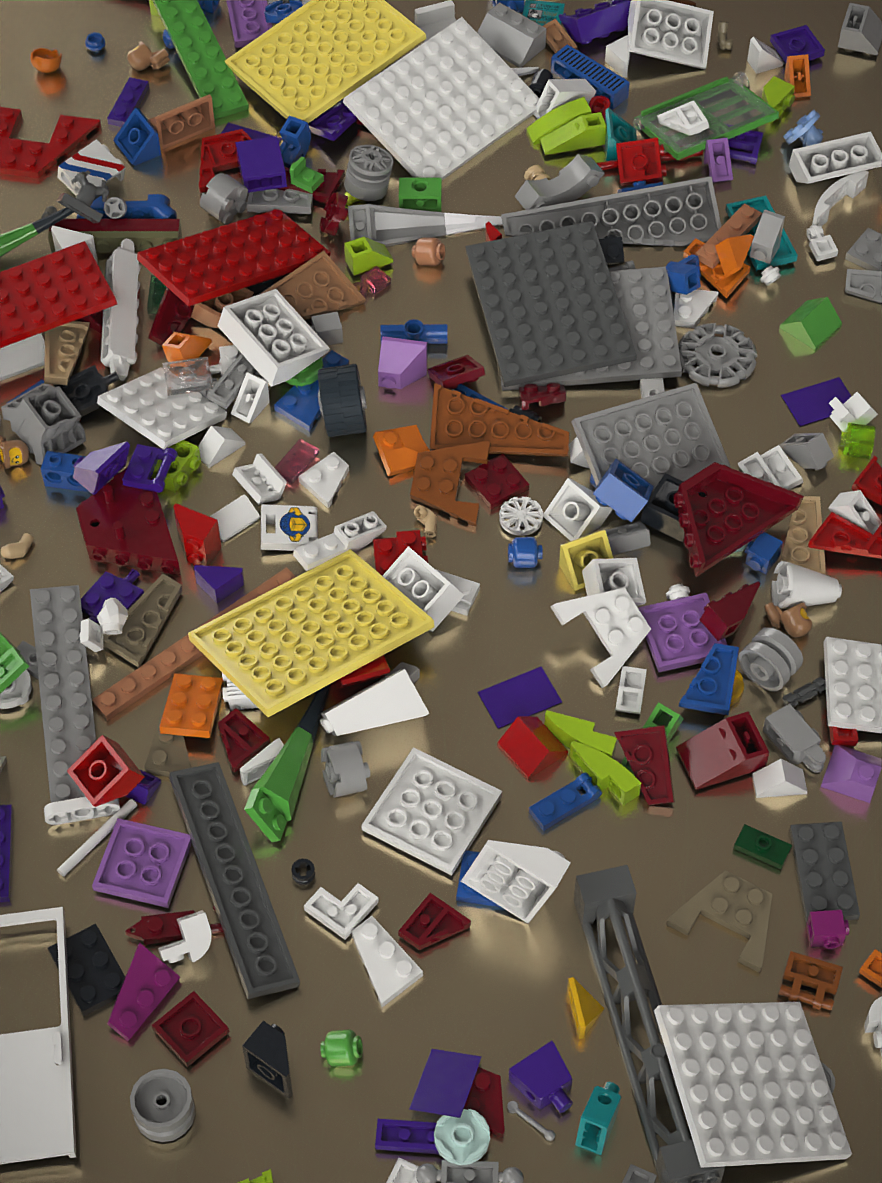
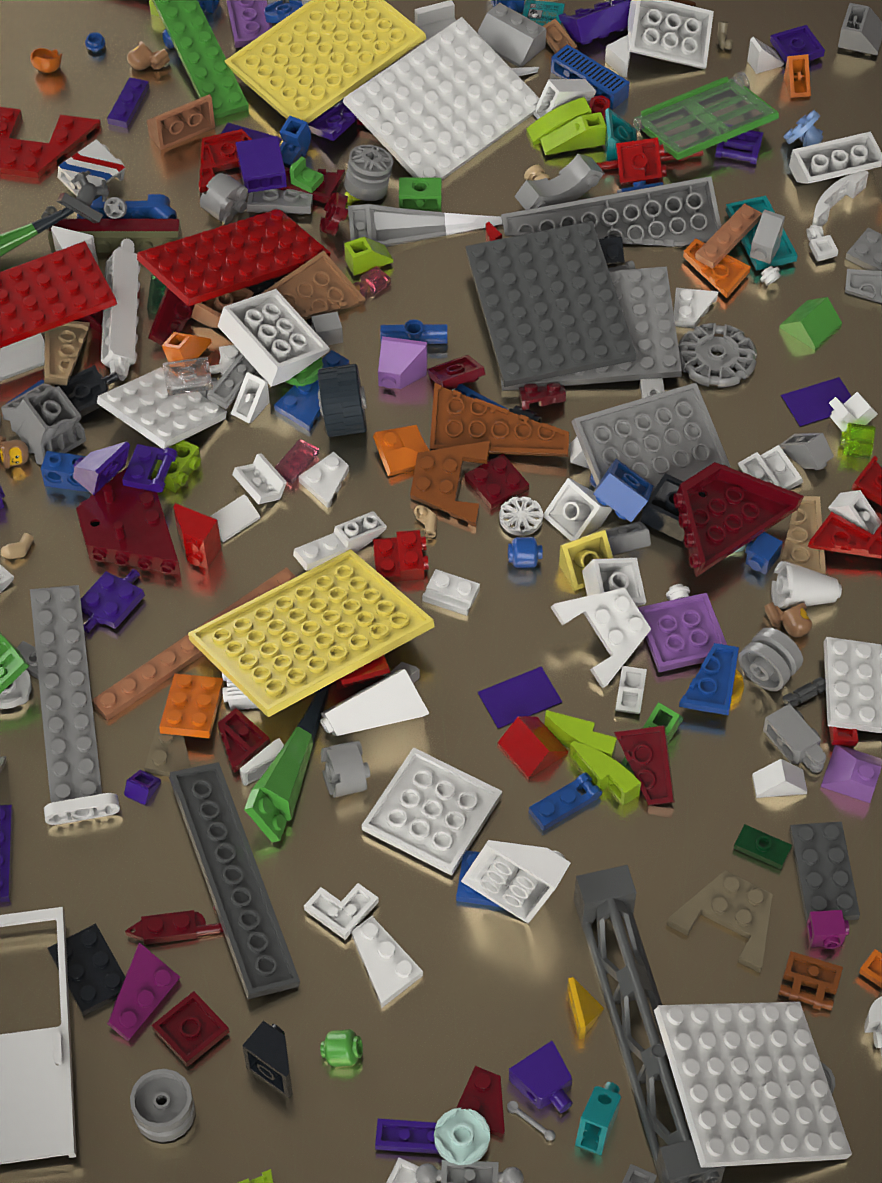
(91, 635): white plate -> none
(96, 838): white bar -> none
(105, 772): red slope -> none
(112, 616): white rock -> none
(138, 139): blue slope -> none
(142, 863): medium lavender plate -> none
(145, 621): dark tan wing -> none
(195, 942): white brick -> none
(218, 444): white slope -> none
(219, 581): dark purple slope -> none
(293, 526): white container -> none
(296, 868): black bush -> none
(423, 585): white slope -> none
(428, 251): nougat head -> none
(432, 923): dark red wing -> none
(445, 1083): dark purple sticker -> none
(539, 81): black brick -> none
(684, 275): blue brick -> none
(685, 119): white wing -> none
(718, 159): medium lavender slope -> none
(724, 751): dark red slope -> none
(727, 614): dark red slope -> none
(733, 253): orange slope -> none
(778, 94): lime slope -> none

